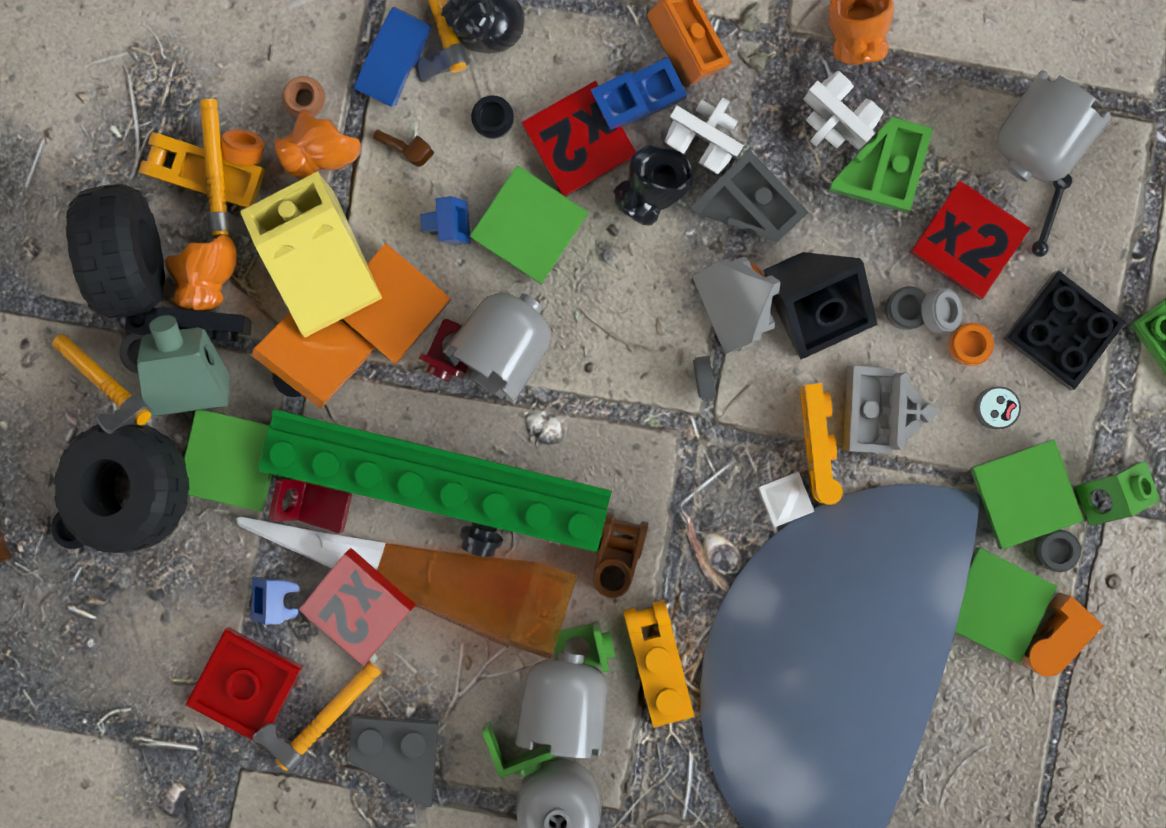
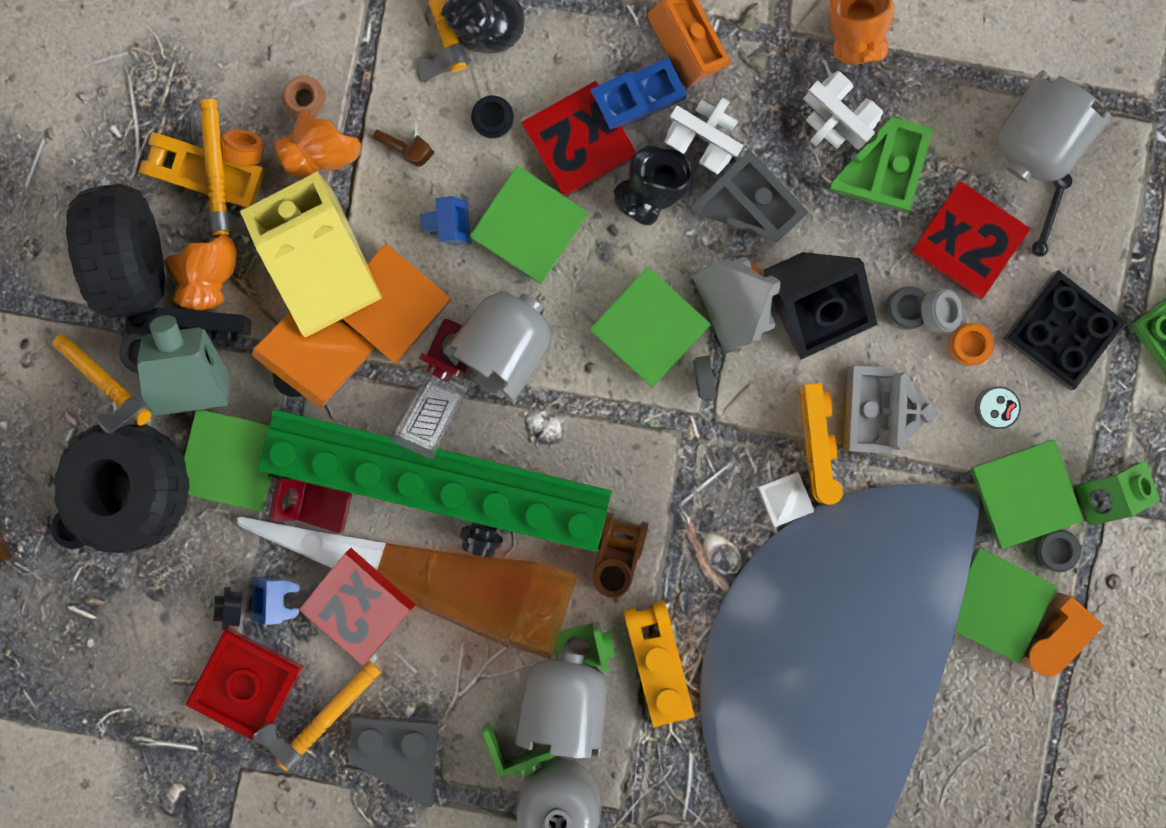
(228, 608): none -> black plate
(392, 56): blue slope -> none
(429, 416): none -> clear tile
(649, 327): none -> bright green tile

